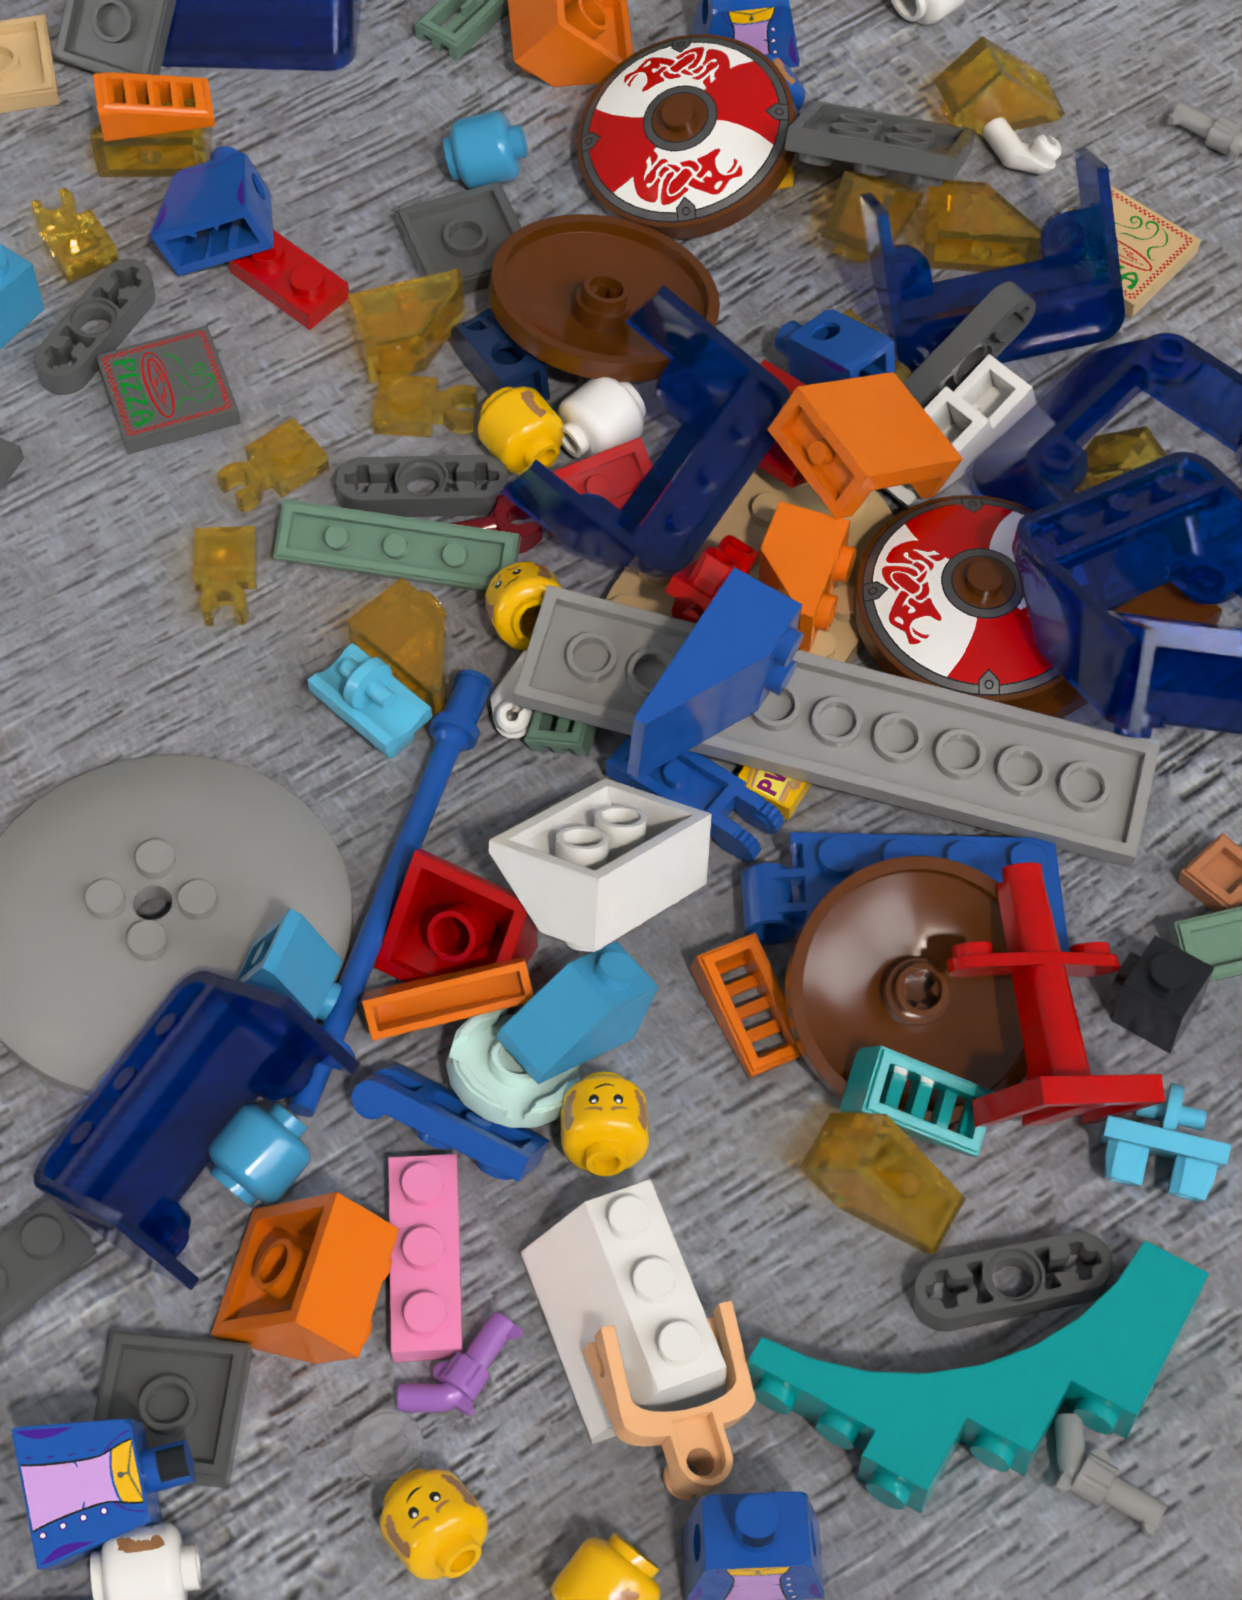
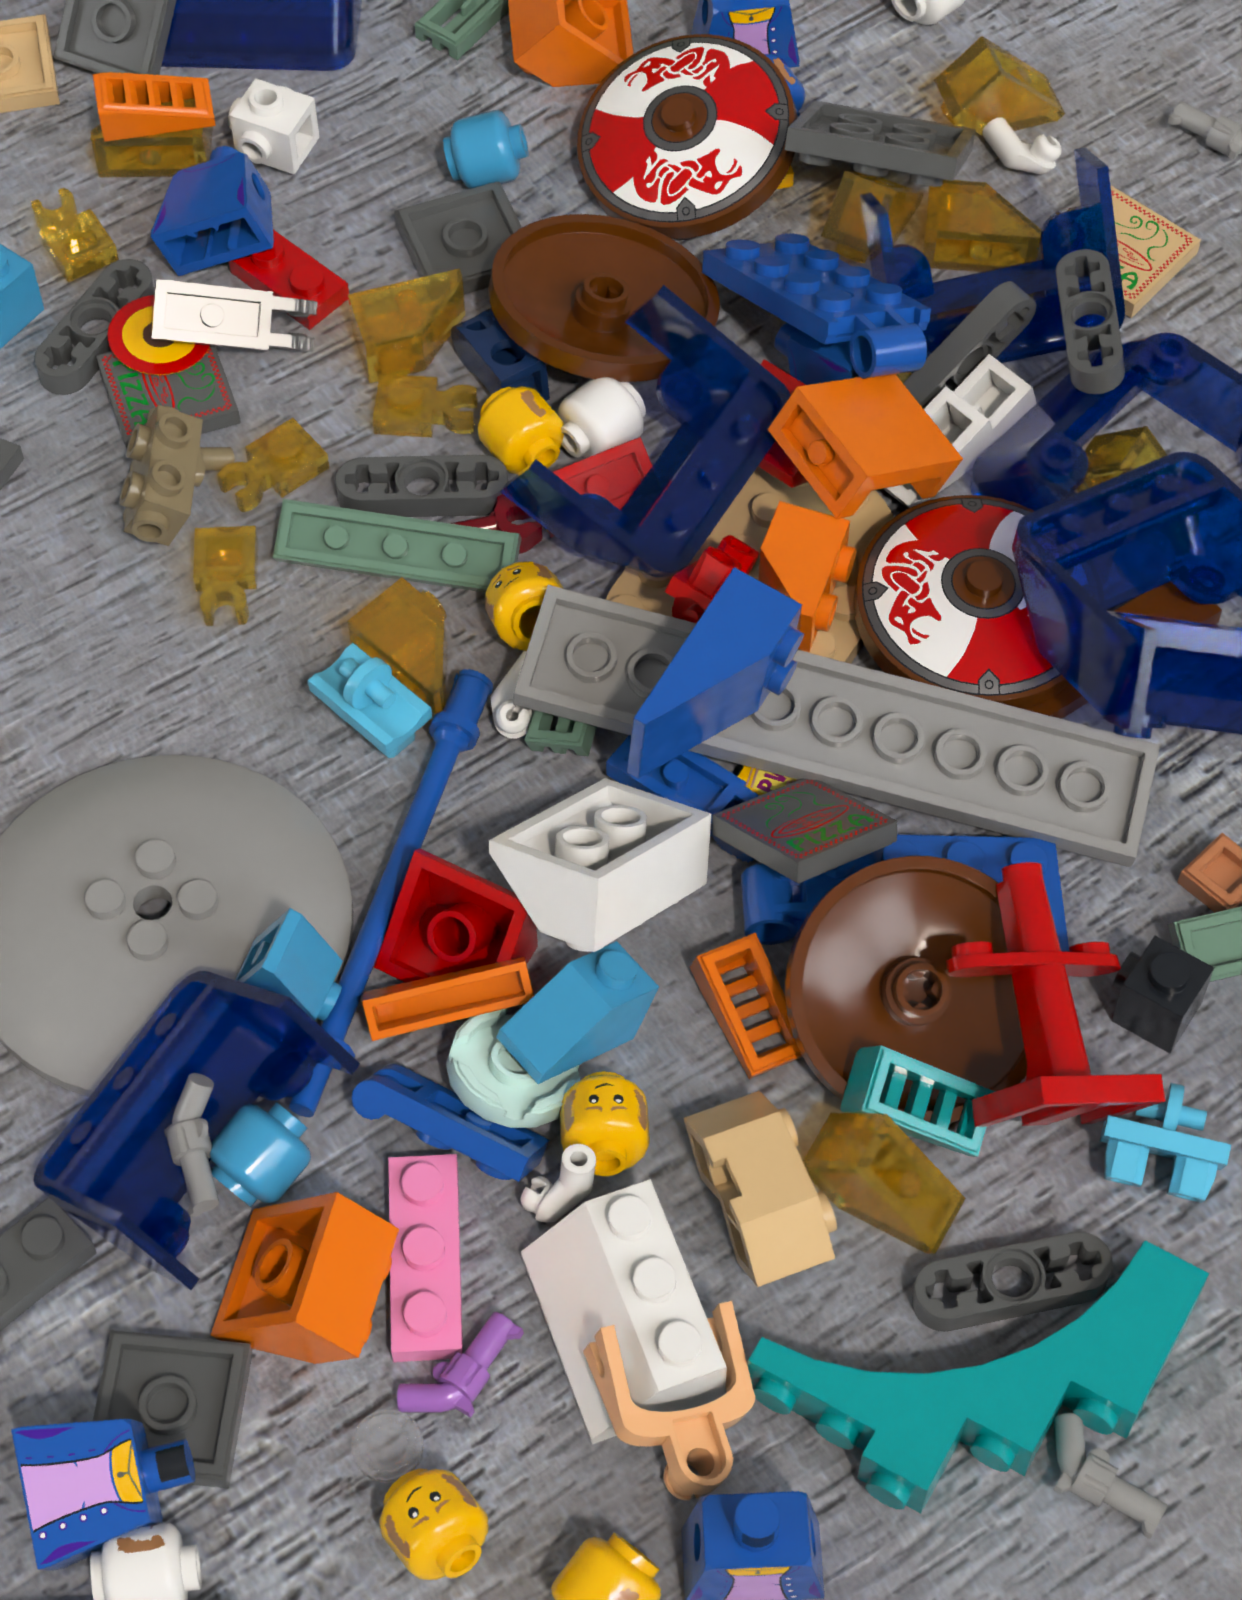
(132, 343): none -> sticker
(164, 473): none -> dark tan brick
(191, 1144): none -> light grey piece
(225, 316): none -> hinge
(274, 125): none -> white brick
(573, 1185): none -> white arm
(765, 1192): none -> tan brick
(804, 829): none -> dark grey tile
(827, 300): none -> blue hinge
(1103, 336): none -> dark grey beam

